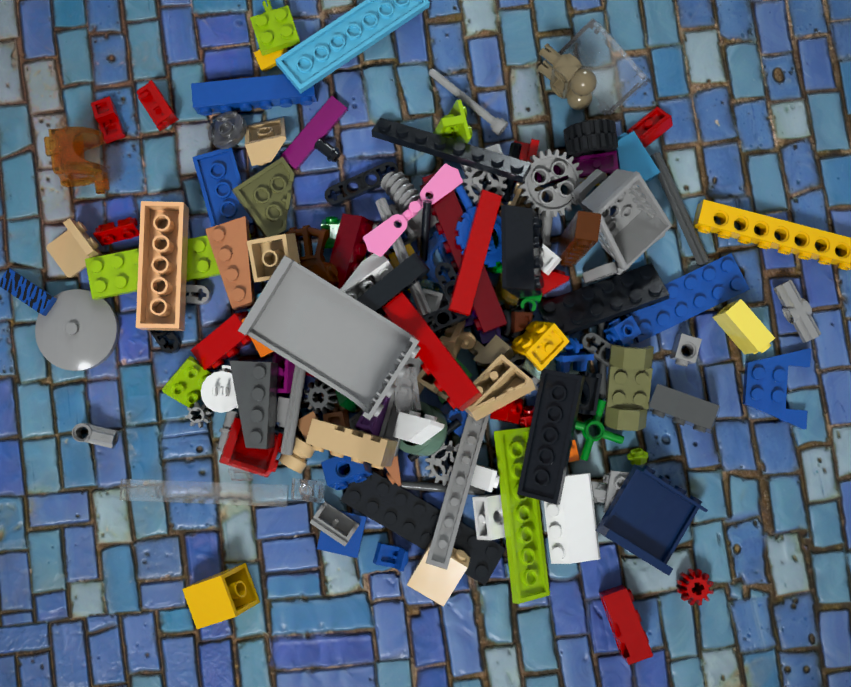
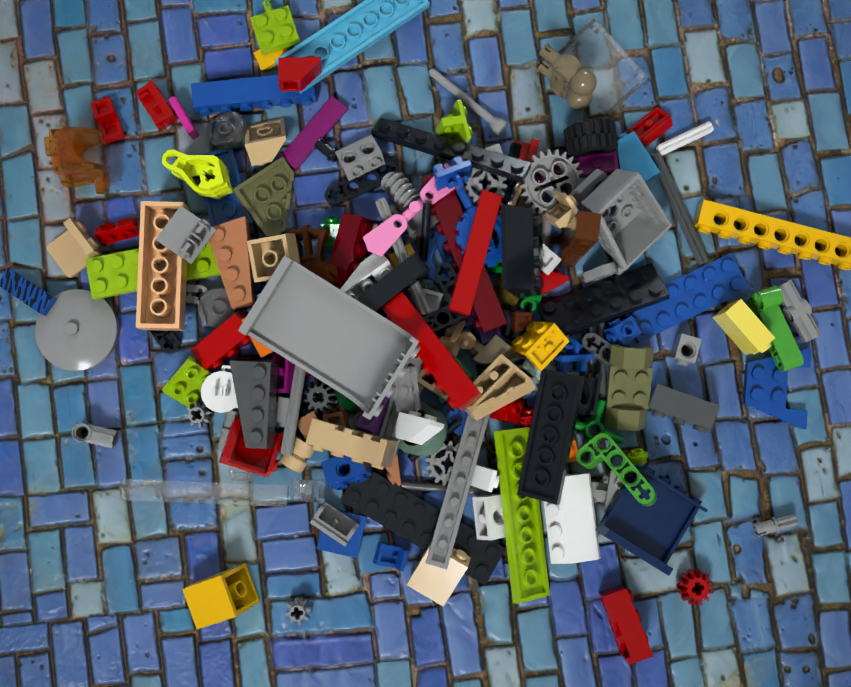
(183, 117): none -> dark pink tile
(186, 234): none -> light grey hinge
(199, 165): none -> neon yellow piece
(215, 307): none -> flat silver tile
(294, 616): none -> light grey gear
(297, 72): none -> red slope
(360, 157): none -> light grey brick
(452, 176): none -> blue hips
(562, 212): none -> tan bracket
(621, 471): none -> bright green beam
(685, 138): none -> white axle
(774, 525): none -> light grey axle
(784, 347): none -> bright green beam

